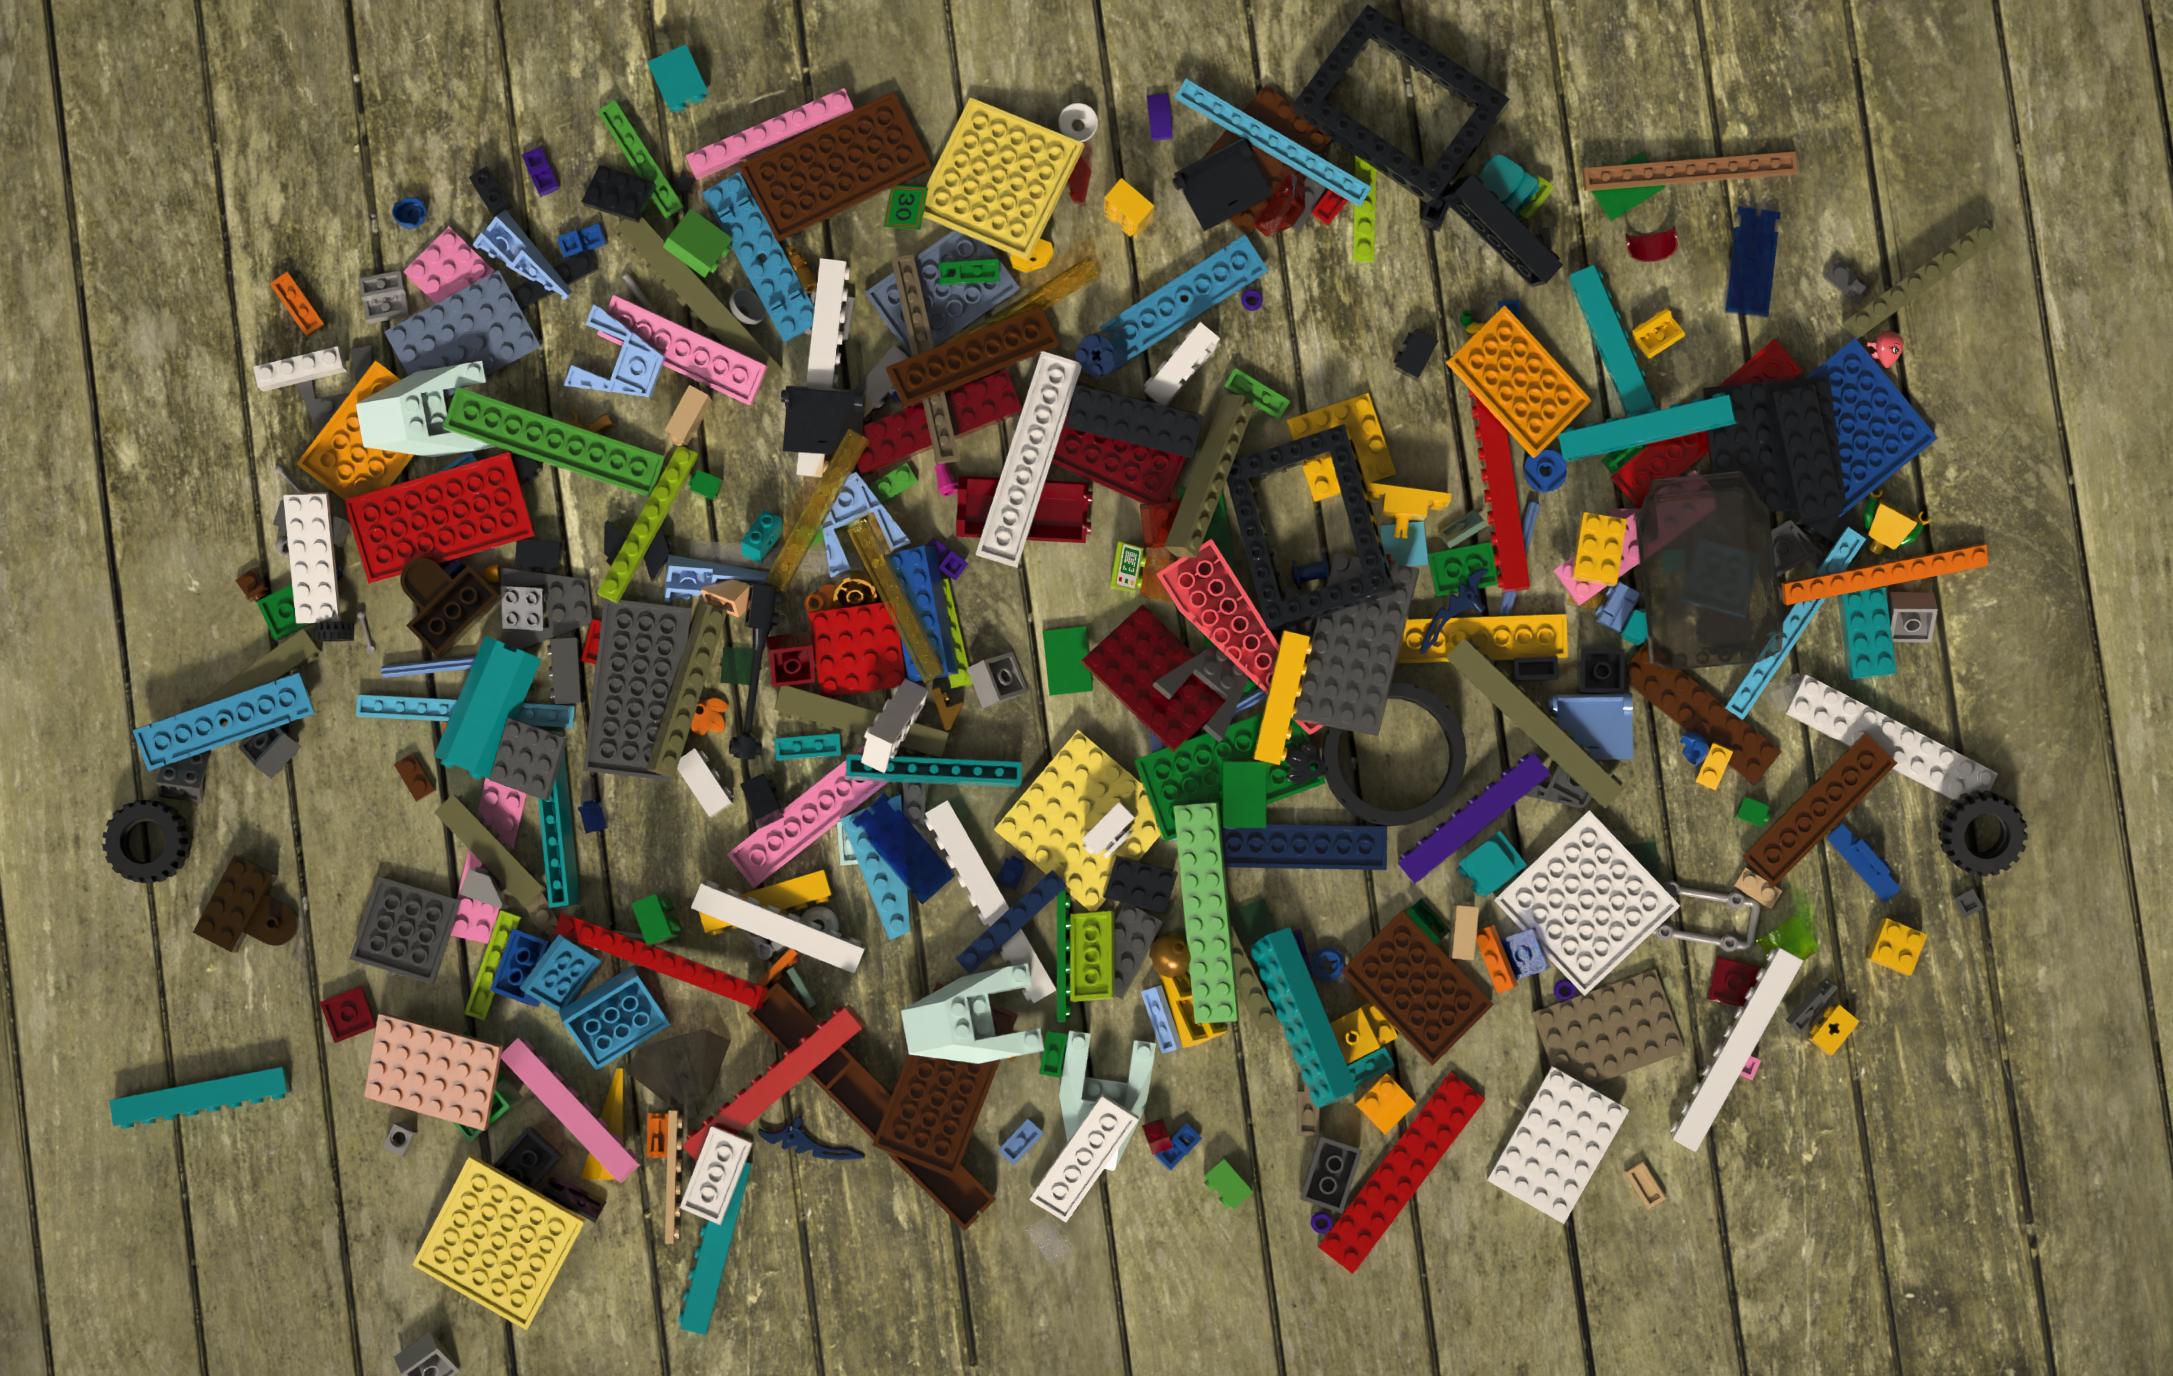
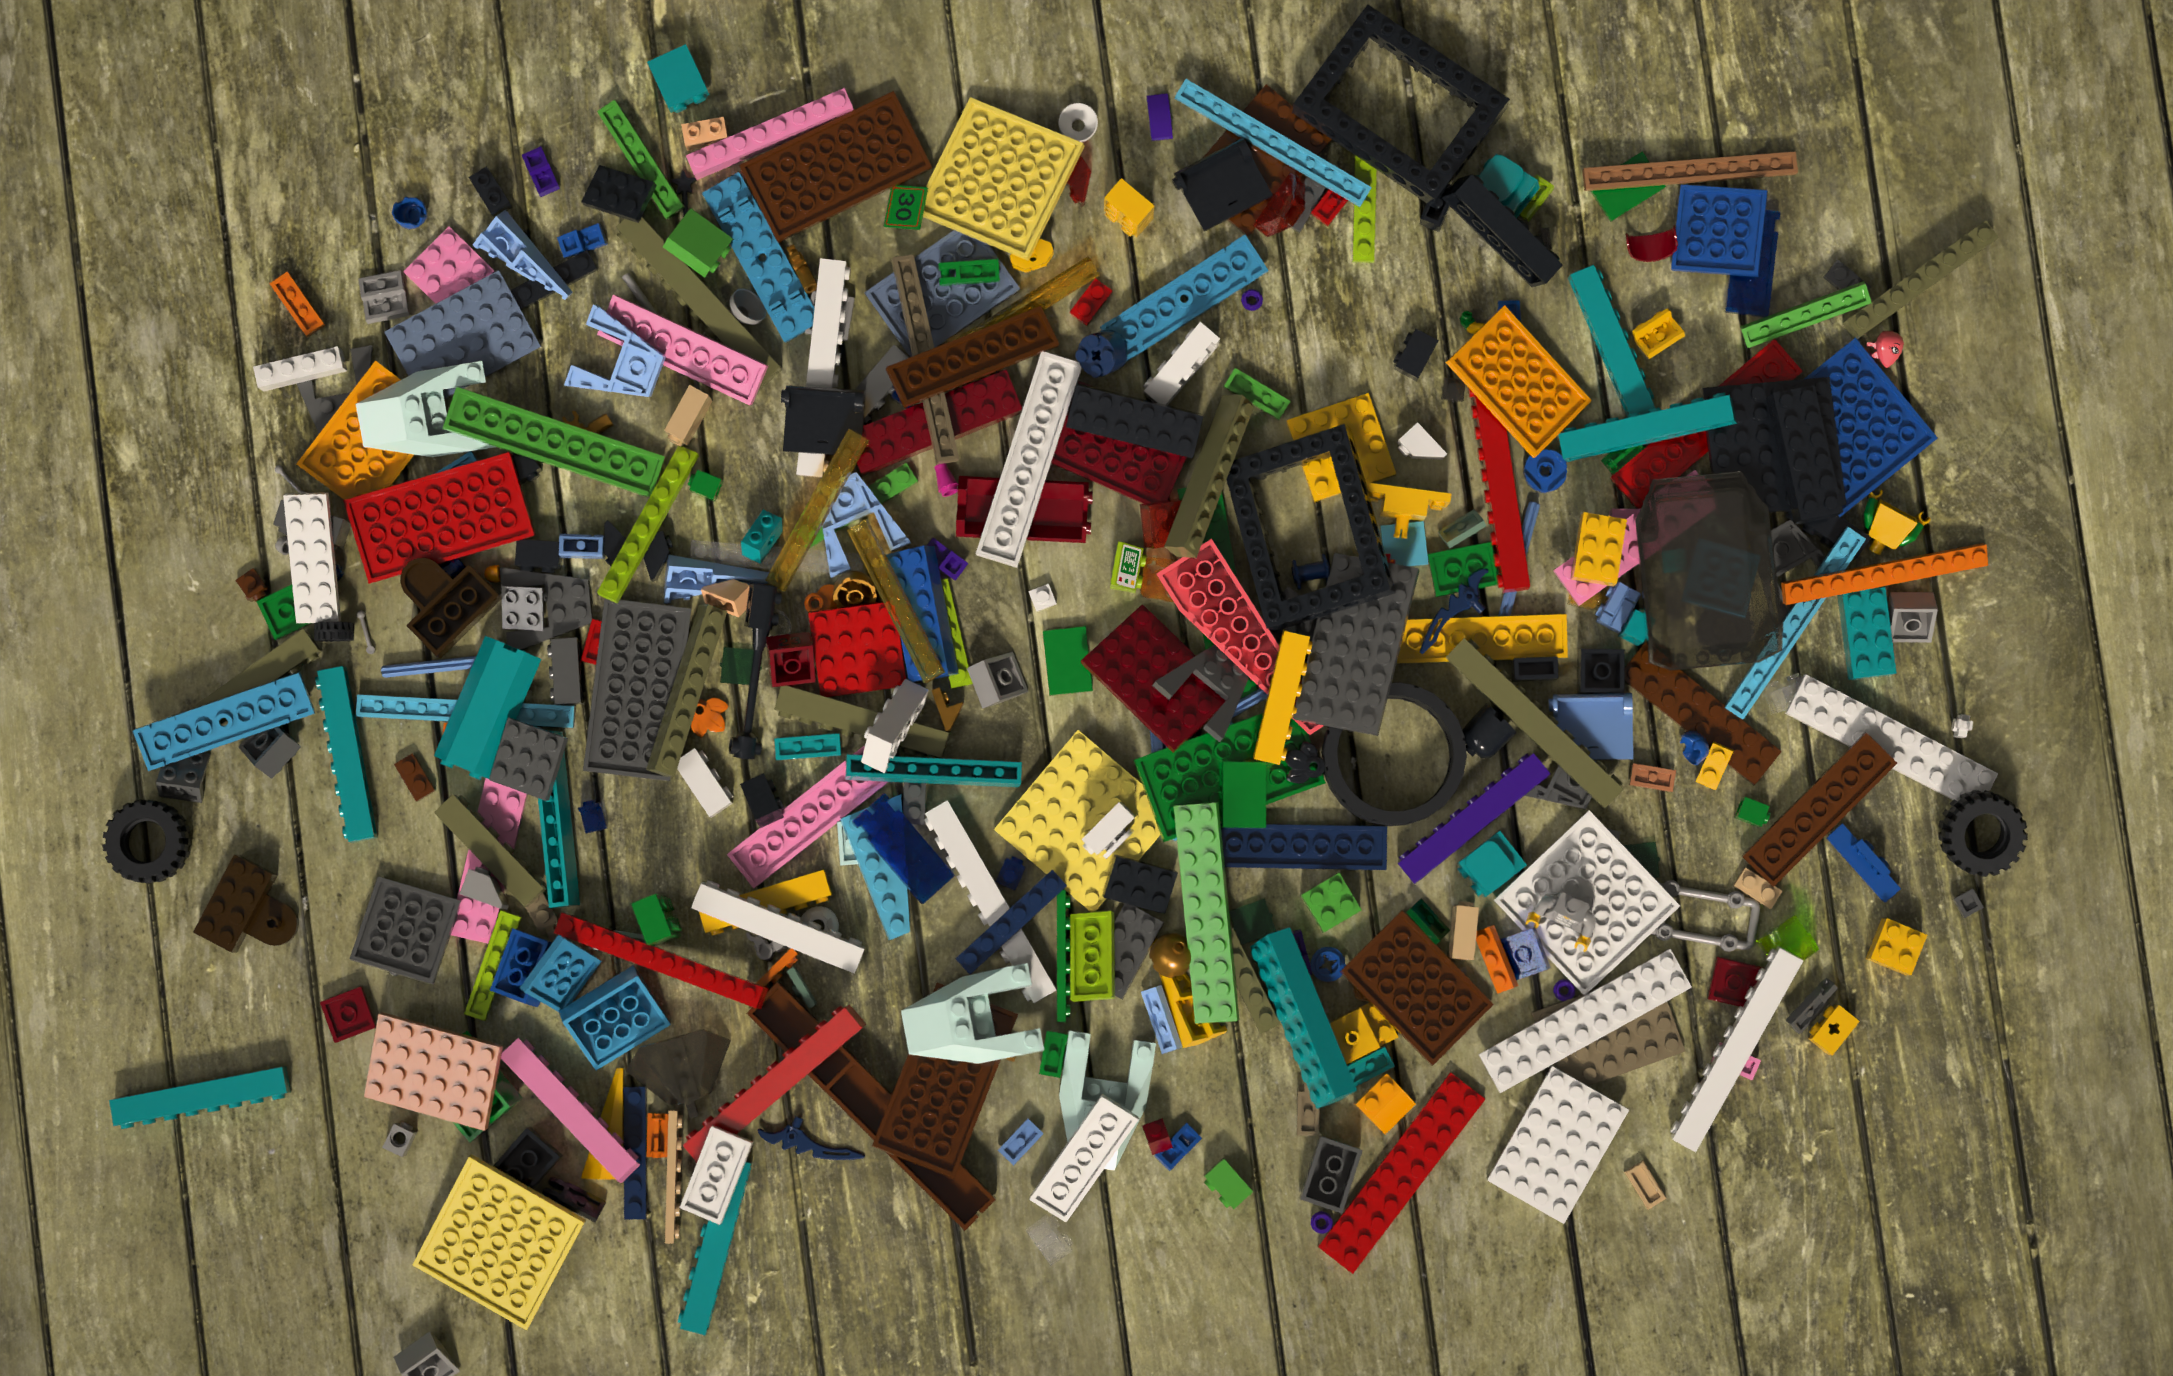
(347, 754): none -> teal brick
(581, 546): none -> medium blue brick
(636, 1139): none -> dark blue plate
(704, 133): none -> light nougat brick
(1042, 597): none -> white plate
(1090, 302): none -> red plate
(1330, 902): none -> bright green brick
(1420, 445): none -> white slope
(1453, 390): none -> clear smoke plate
(1486, 734): none -> black cylinder
(1567, 912): none -> light grey torso
(1585, 1020): none -> white plate
(1652, 777): none -> nougat plate
(1719, 230): none -> blue plate
(1805, 314): none -> bright green plate
(1961, 726): none -> white plate

